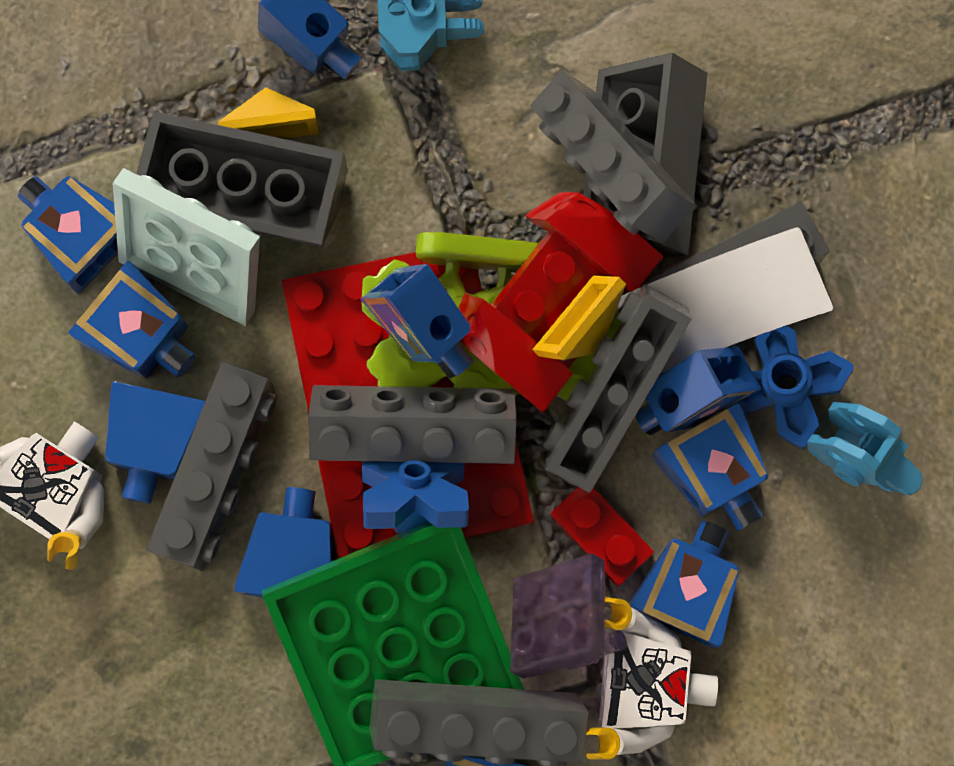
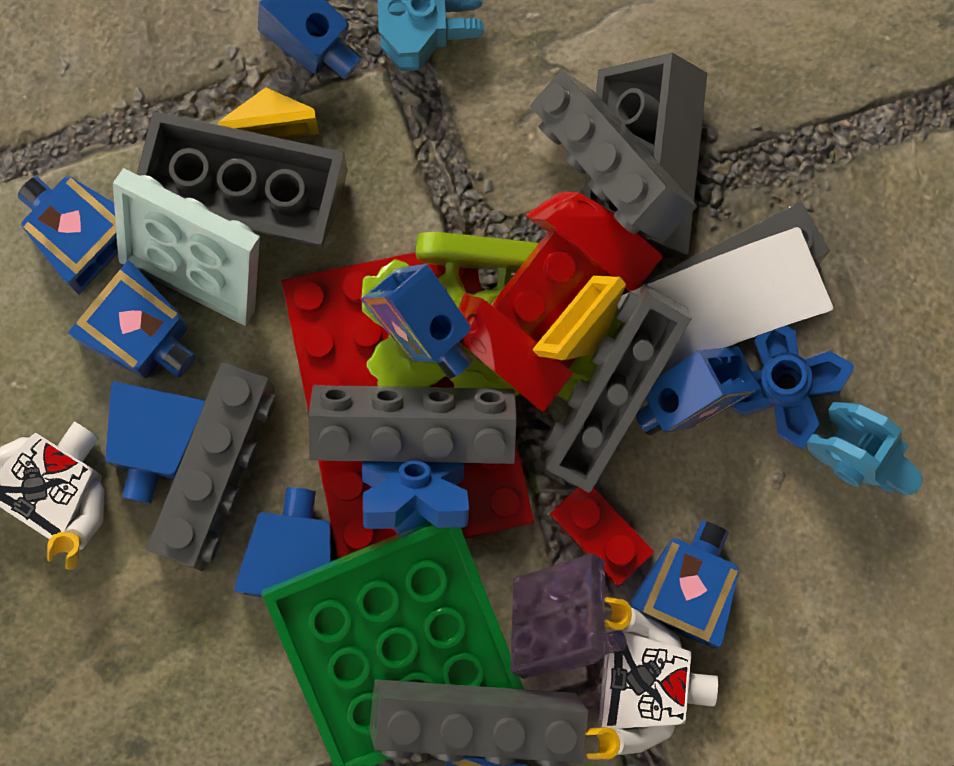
(716, 466): blue torso -> none

